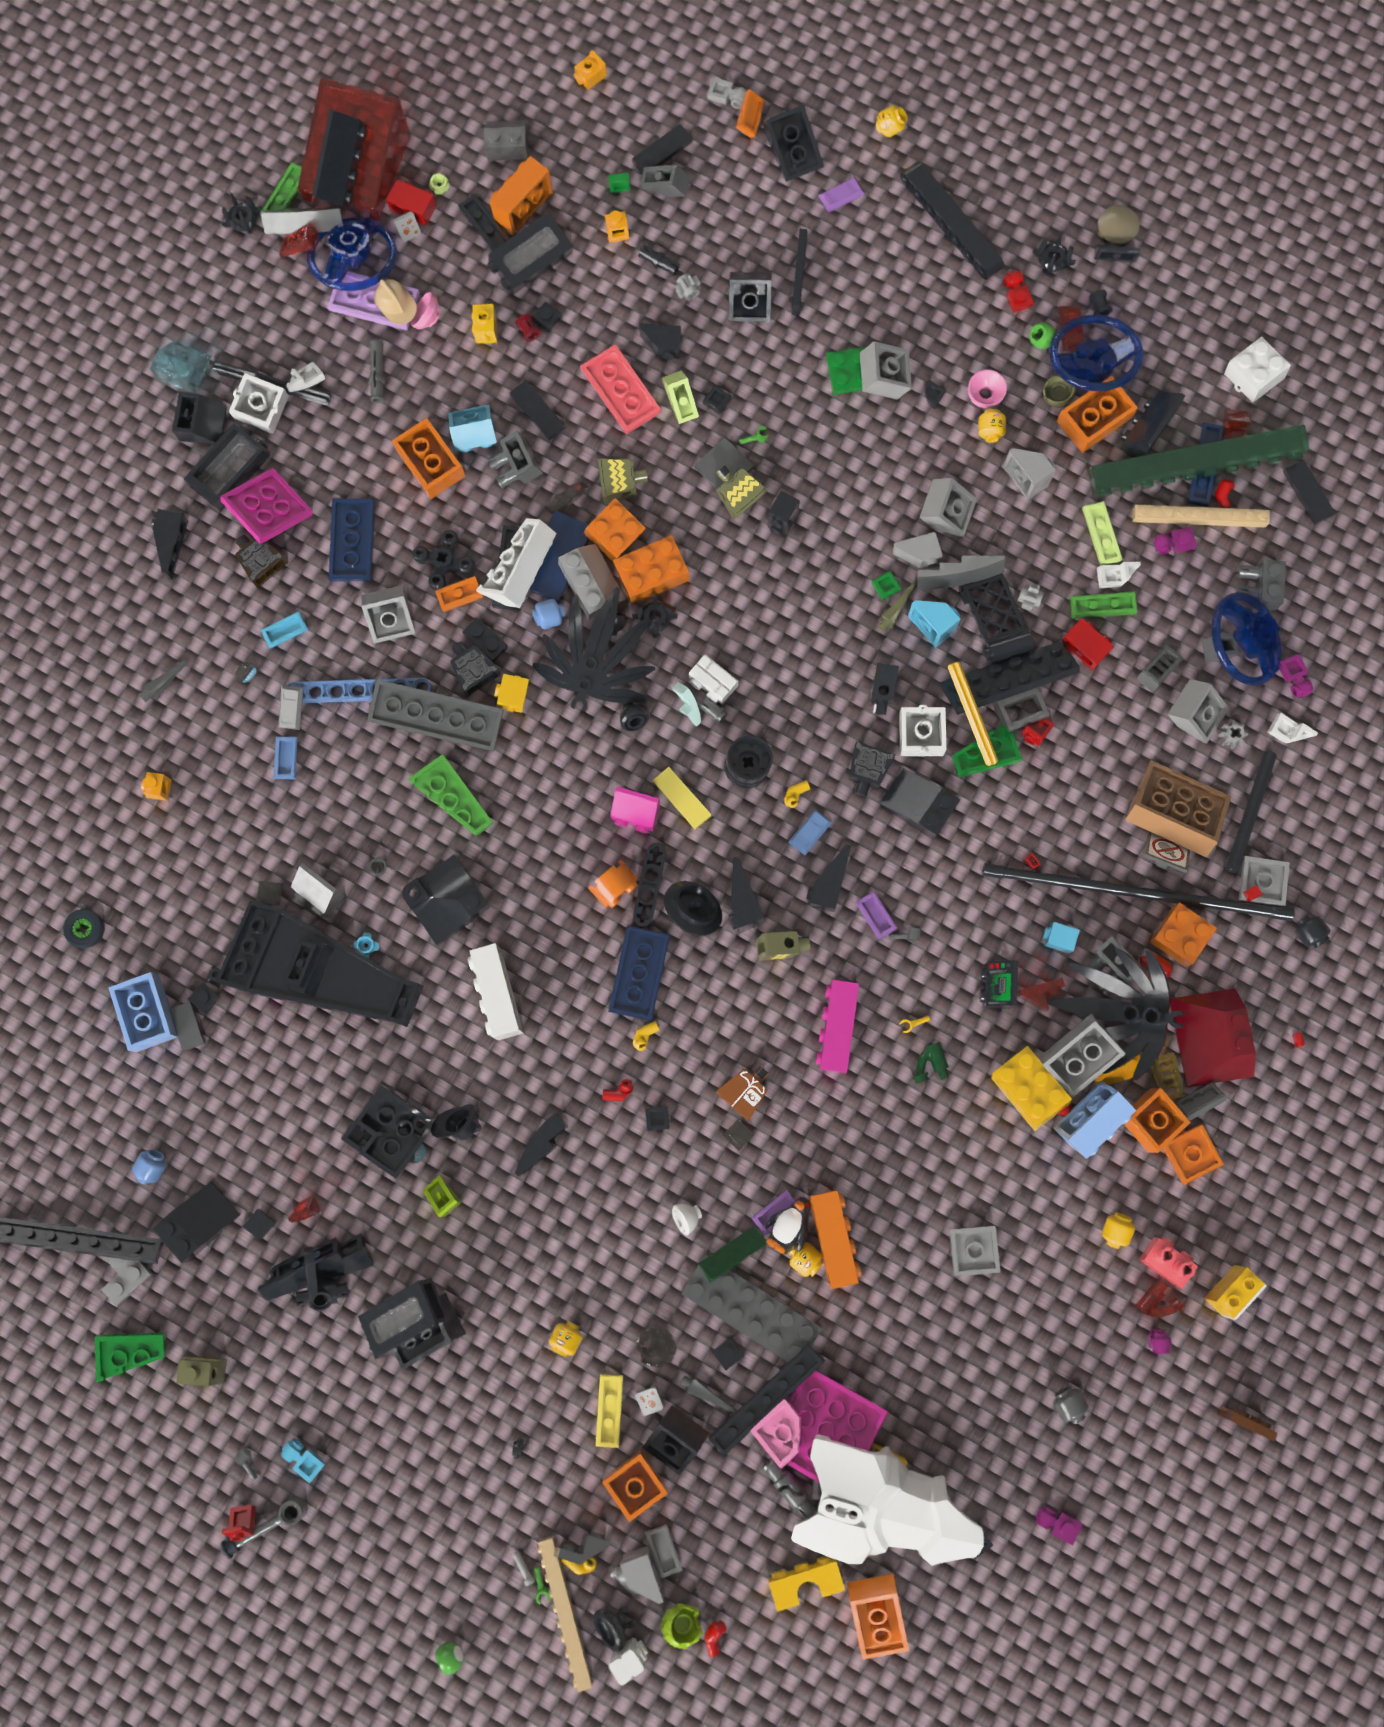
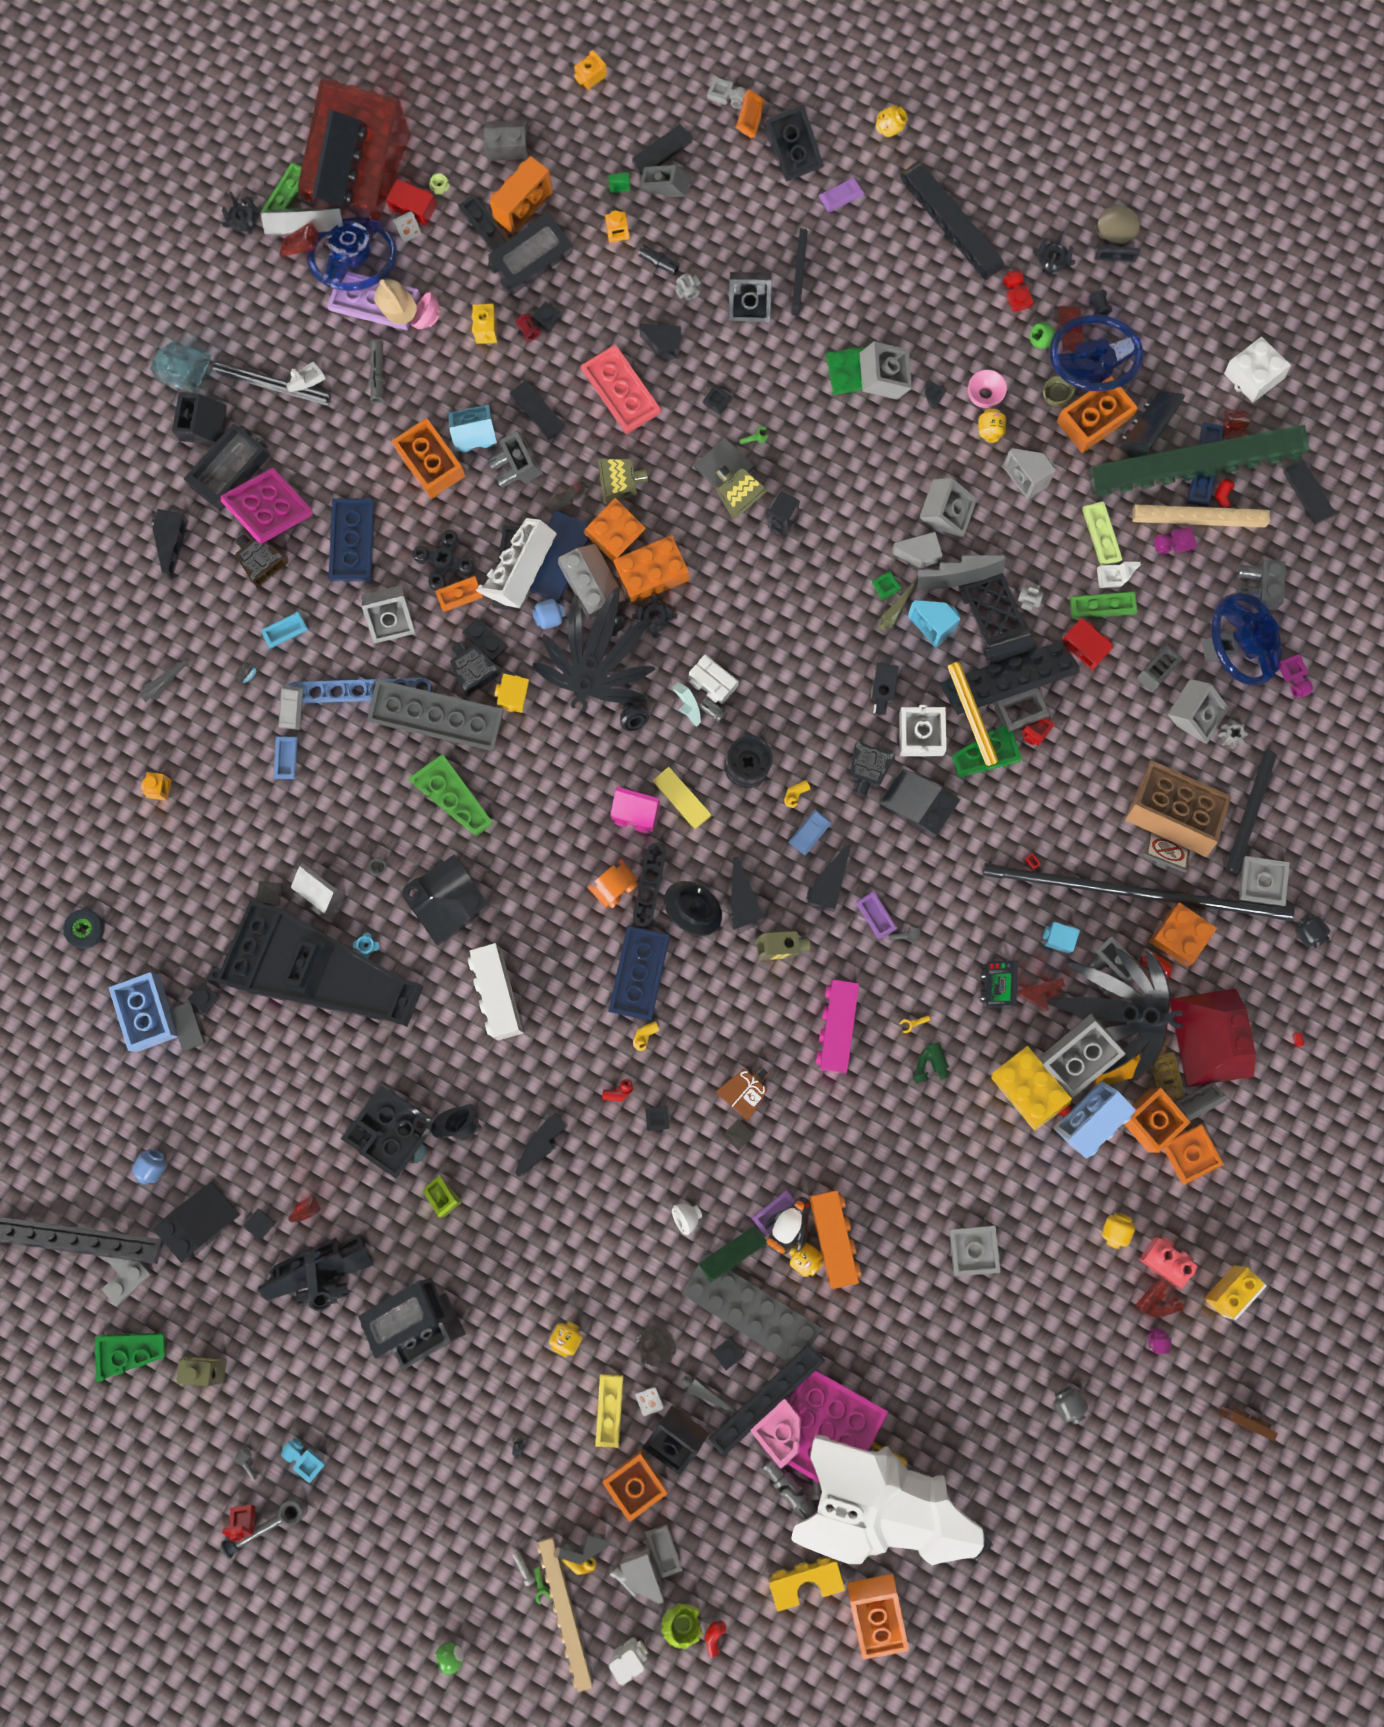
(258, 403): white brick -> none
(612, 1627): black hair -> none
(680, 396): yellowish green slope -> none
(1063, 1527): magenta plate -> none
(1252, 893): red piece -> none
(1288, 730): white slope -> none

